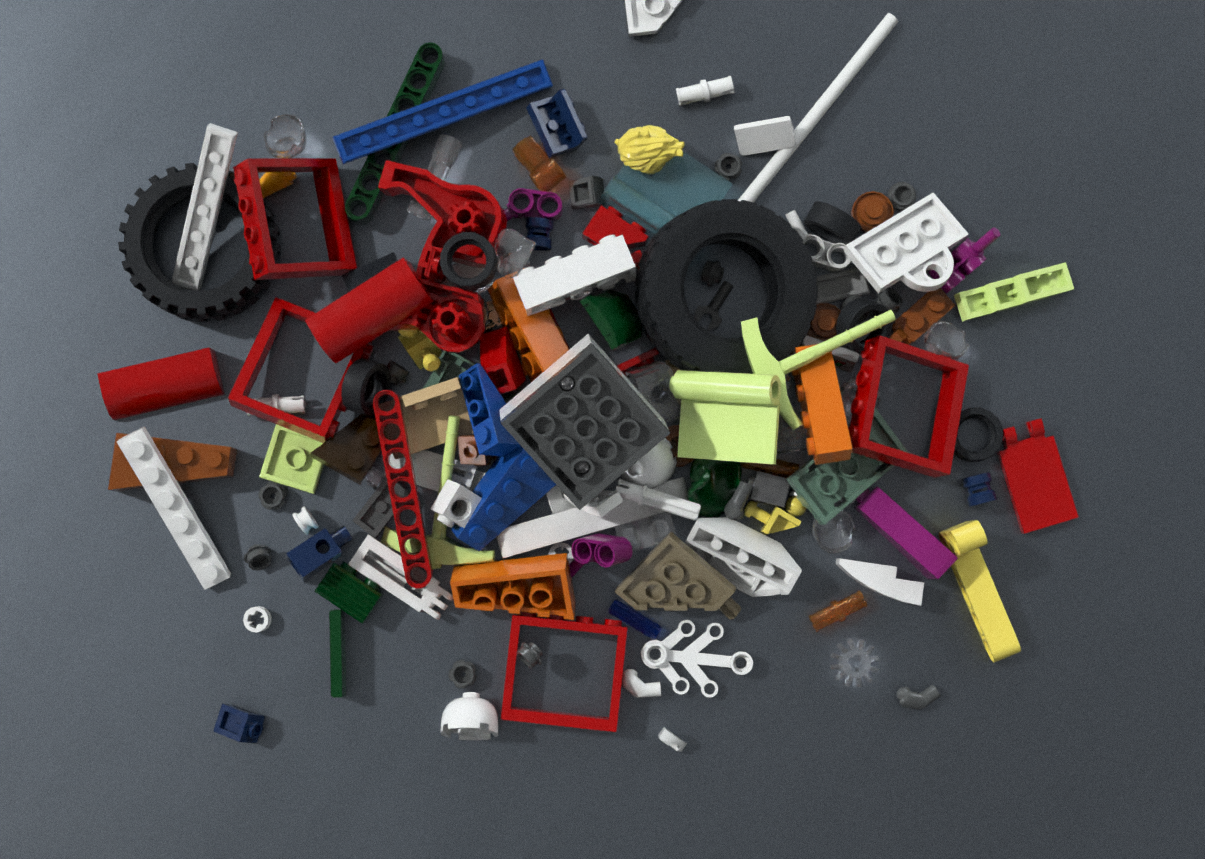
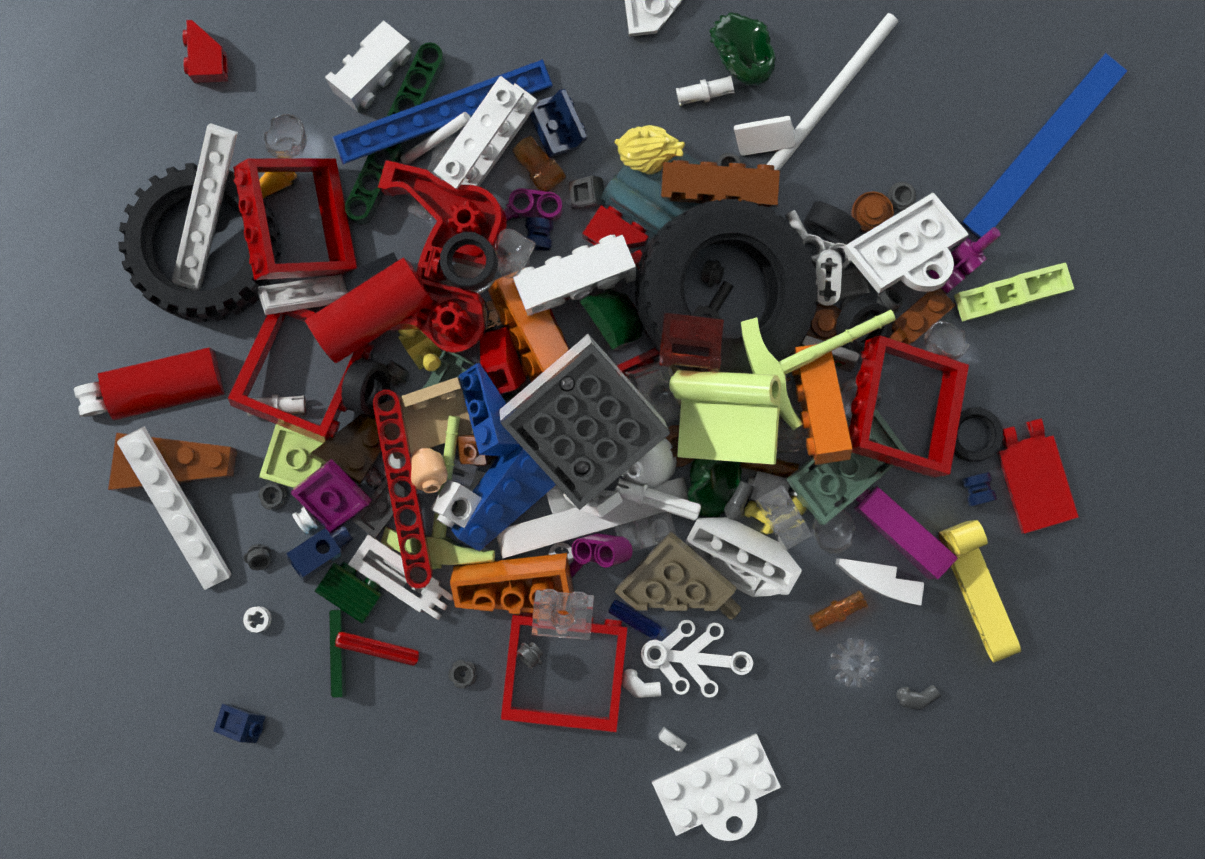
(90, 399): none -> white wheel
(205, 56): none -> red slope
(301, 294): none -> white tile
(331, 496): none -> magenta plate
(370, 67): none -> white wedge
(377, 648): none -> red axle
(428, 470): none -> light nougat head
(435, 138): none -> white bar
(470, 718): white cylinder -> none
(486, 134): none -> white fence
(553, 624): none -> clear brick
(694, 332): none -> clear red plate
(711, 182): none -> dark orange wedge
(718, 789): none -> white plate
(744, 48): none -> dark green piece
(783, 517): none -> clear brick
(834, 277): none -> white beam
(1044, 146): none -> blue tile

